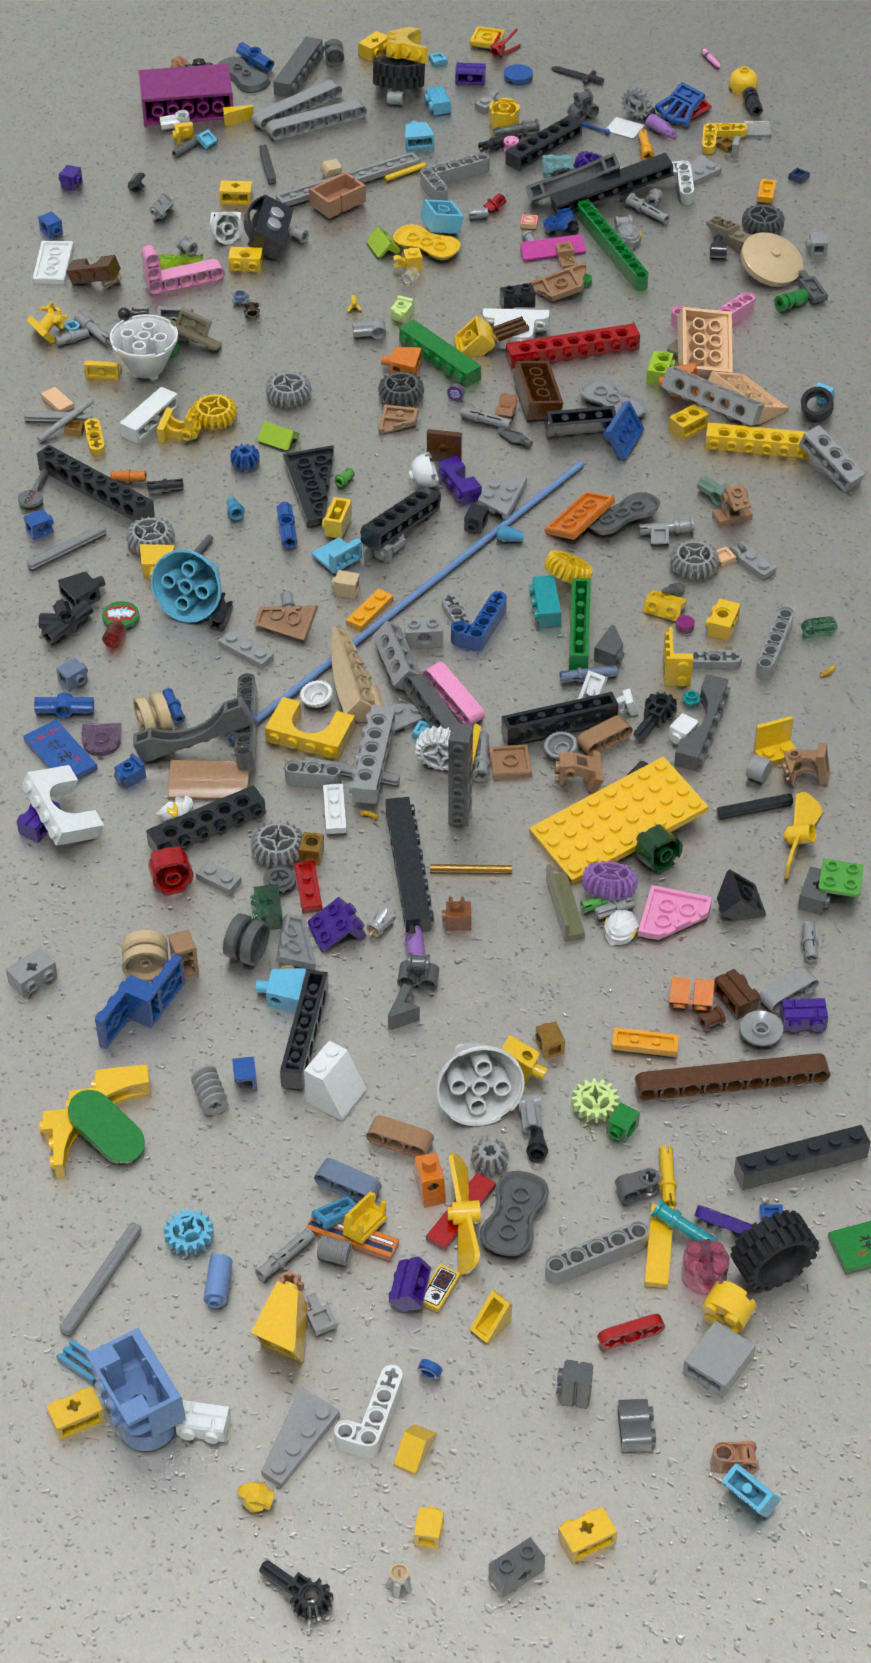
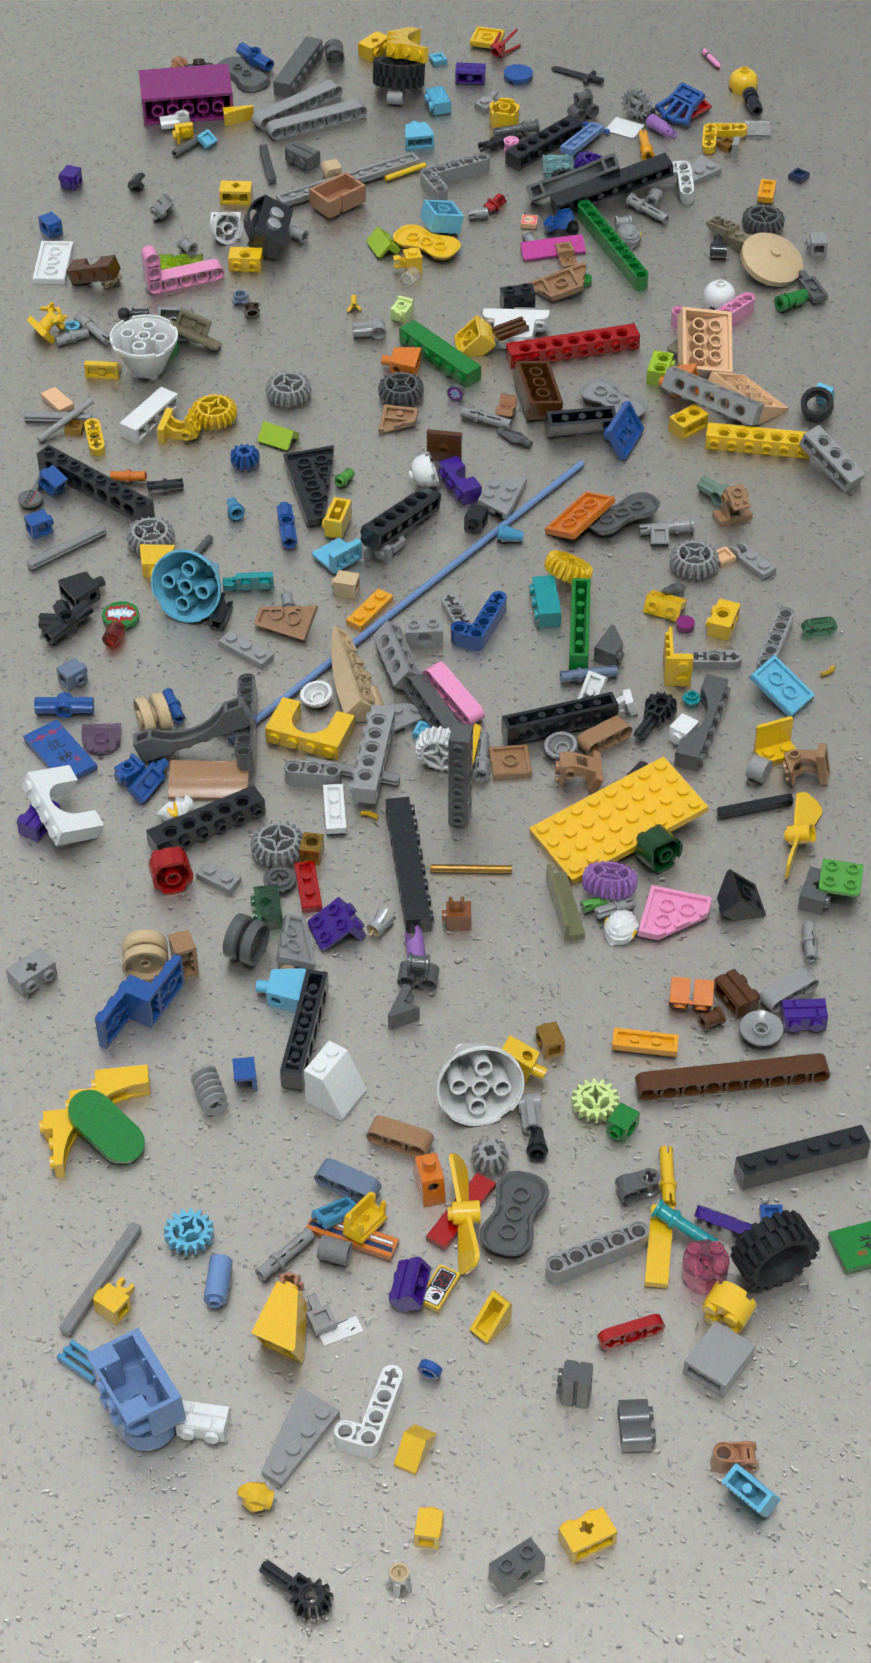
(52, 480): none -> blue brick
(75, 1413): yellow brick -> none
(114, 1302): none -> yellow brick
(148, 780): none -> blue hinge
(249, 581): none -> teal hinge
(302, 155): none -> dark grey brick
(345, 1329): none -> white sticker
(582, 138): none -> medium blue plate
(718, 294): none -> white cylinder
(782, 686): none -> medium azure tile

